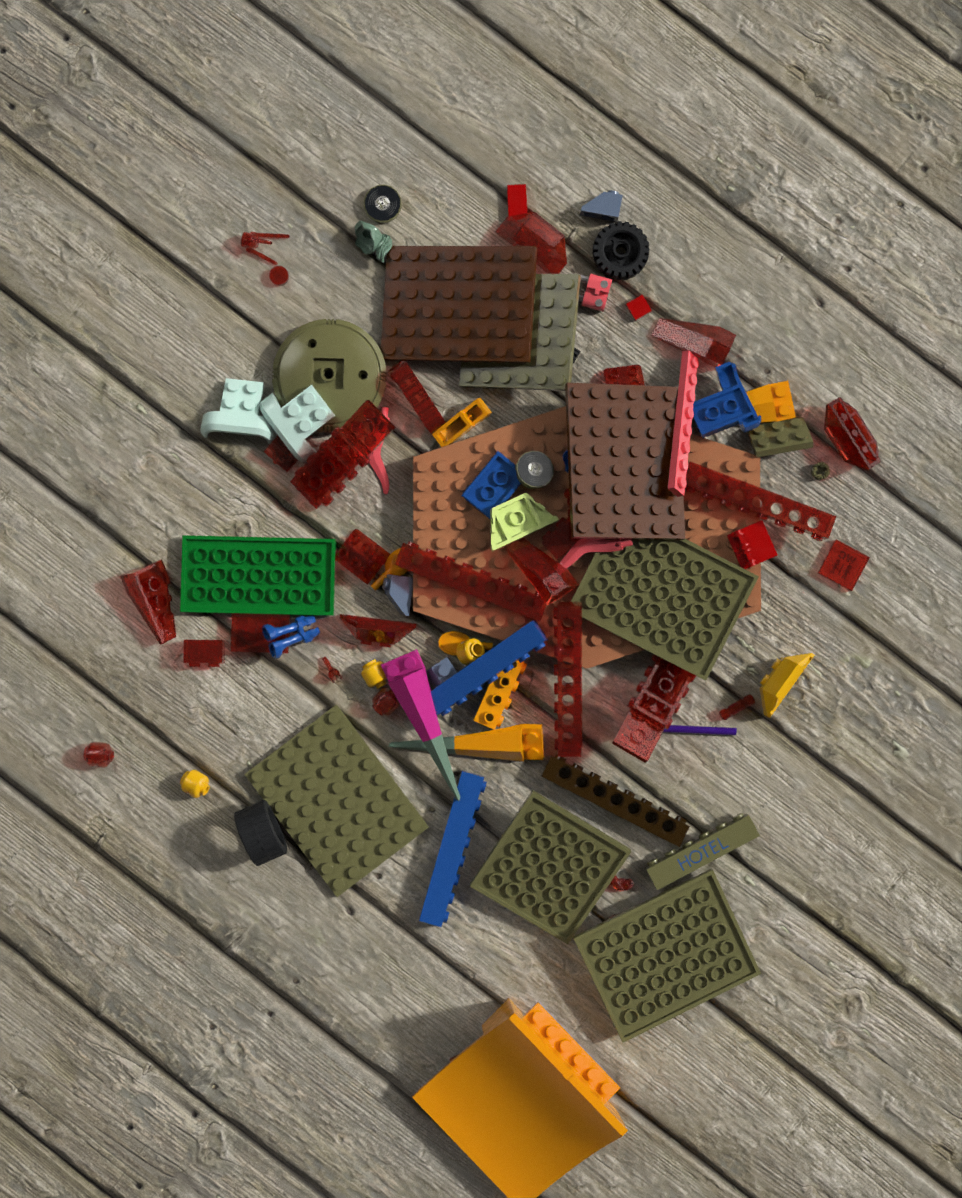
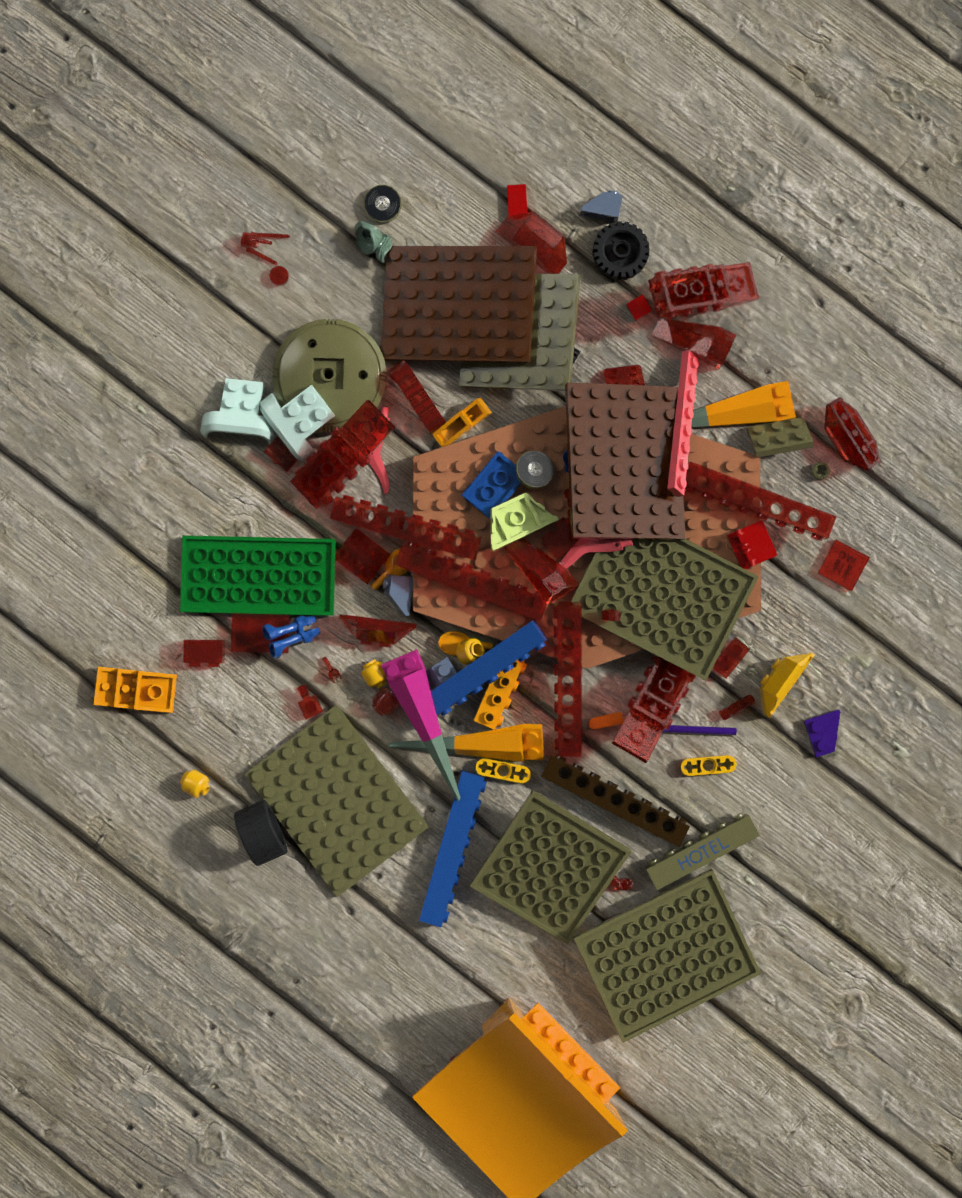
(98, 754): clear red head -> none
(135, 689): none -> light orange slope
(150, 595): clear red wedge -> none
(309, 705): none -> clear red plate
(342, 512): none -> clear red brick
(518, 768): none -> yellow beam
(596, 291): coral piece -> none
(606, 721): none -> orange bar
(610, 615): none -> clear red tile
(701, 289): none -> clear red wedge
(722, 758): none -> yellow beam
(726, 407): blue piece -> none
(730, 657): none -> clear red plate
(823, 732): none -> dark purple wing

